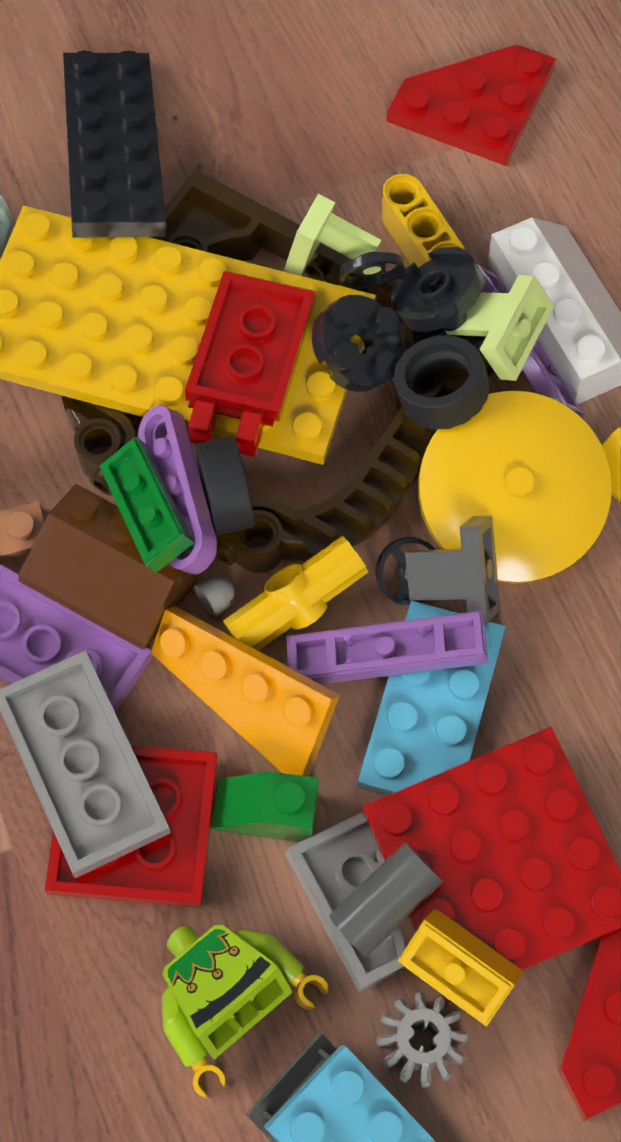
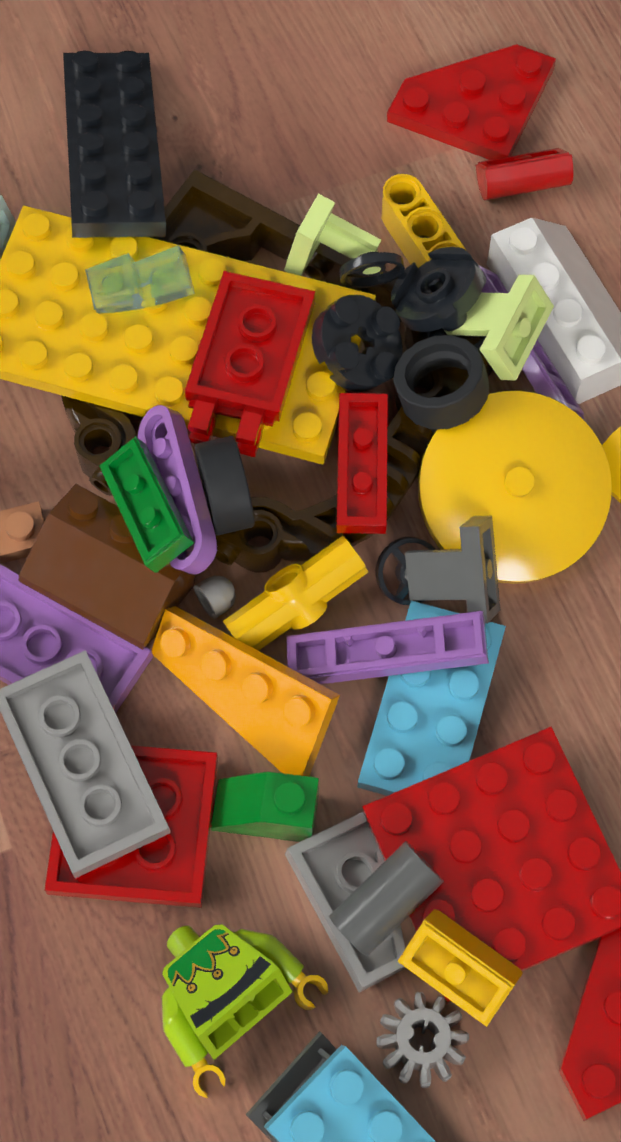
(133, 285): none -> clear light blue slope
(362, 463): none -> red plate
(524, 173): none -> red brick

